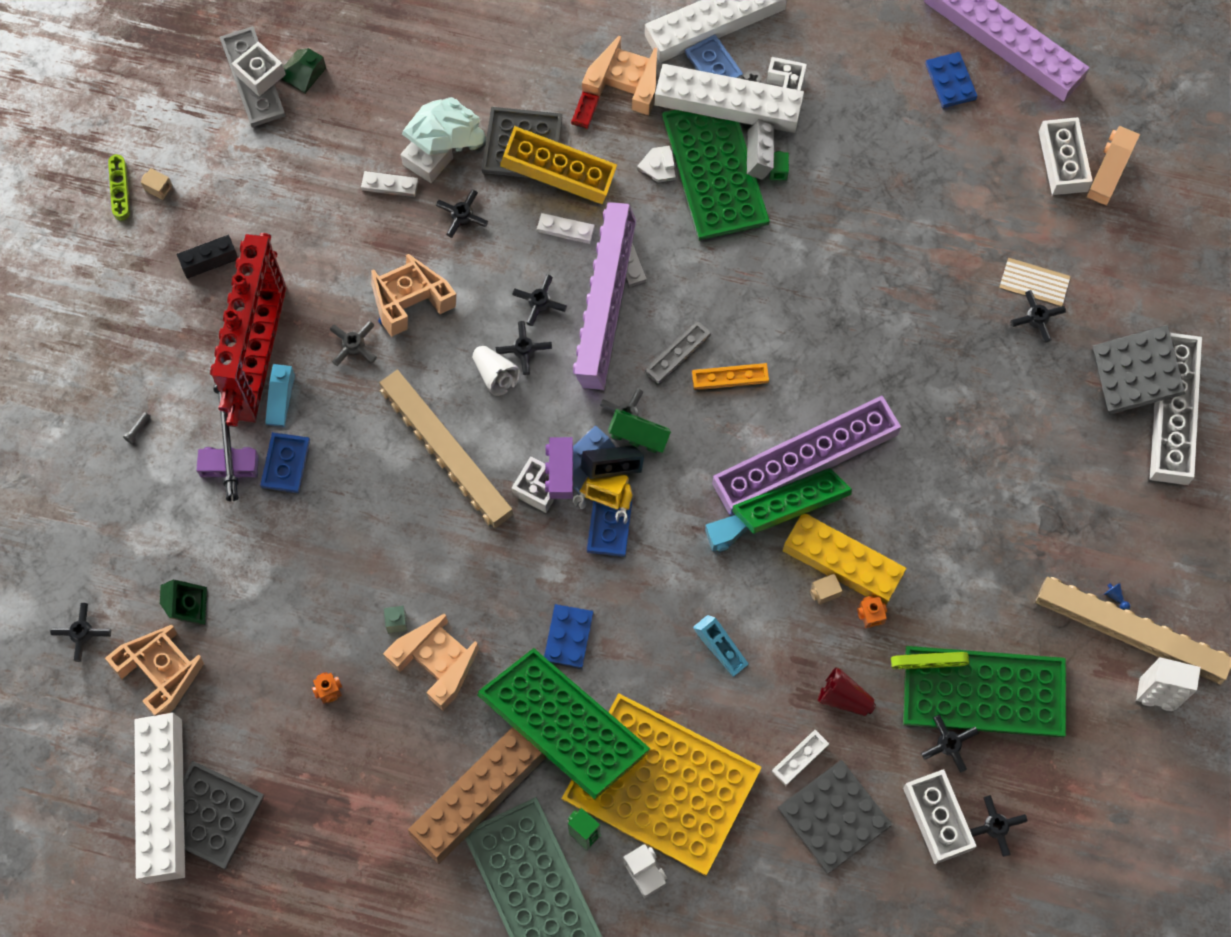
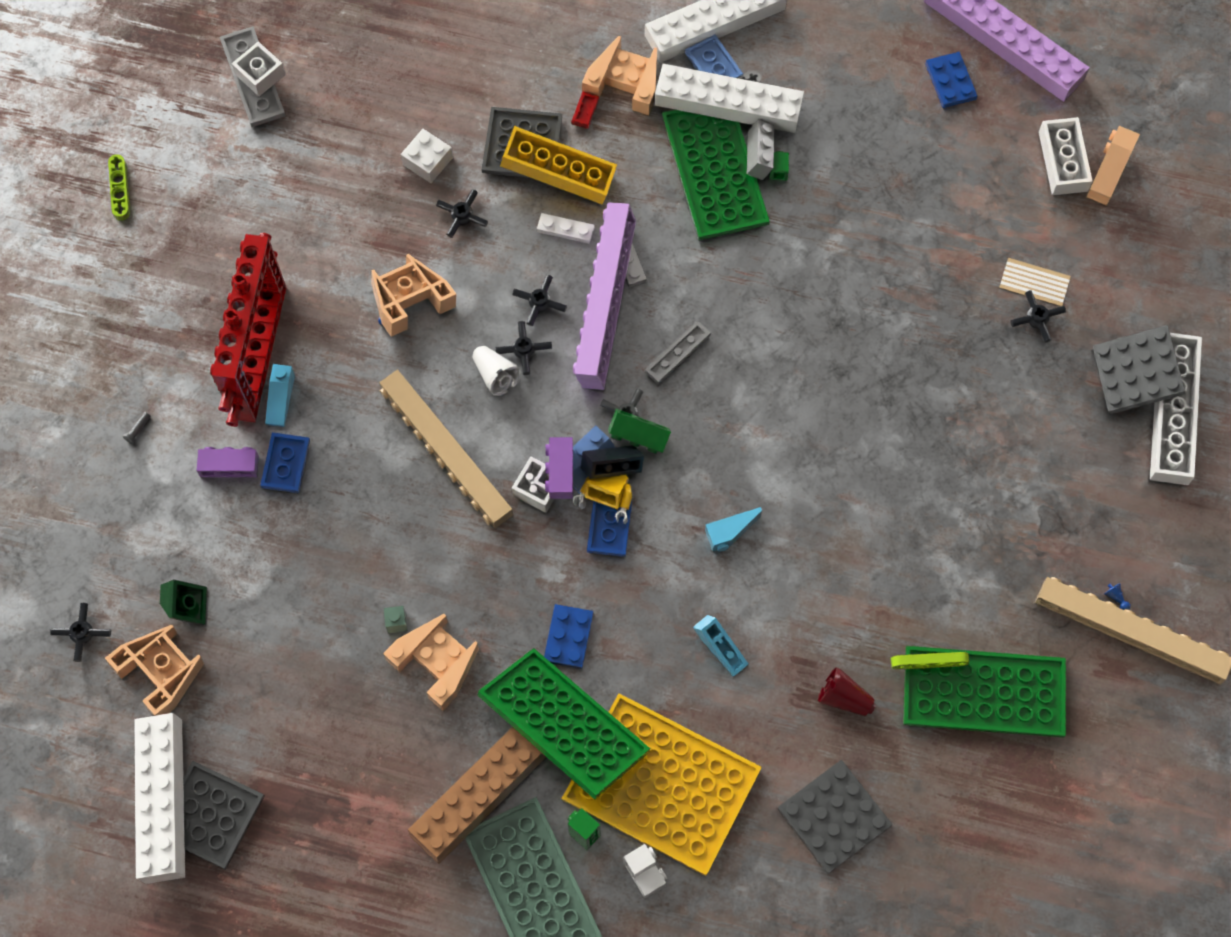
(156, 183): tan brick -> none
(207, 256): black brick -> none
(230, 481): black bar -> none
(303, 69): dark green slope -> none
(330, 693): orange brick -> none
(353, 343): dark grey bar -> none
(389, 184): white plate -> none
(445, 126): light aqua wedge -> none
(658, 164): white plate -> none
(730, 376): light orange plate -> none
(786, 73): white brick -> none
(791, 500): green plate -> none
(800, 757): white plate -> none
(808, 453): lavender brick -> none
(826, 589): tan brick -> none
(845, 557): yellow brick -> none
(872, 611): orange brick -> none
(939, 816): white brick -> none
(956, 746): black bar -> none
(1000, 820): black bar -> none
(1168, 684): white brick -> none

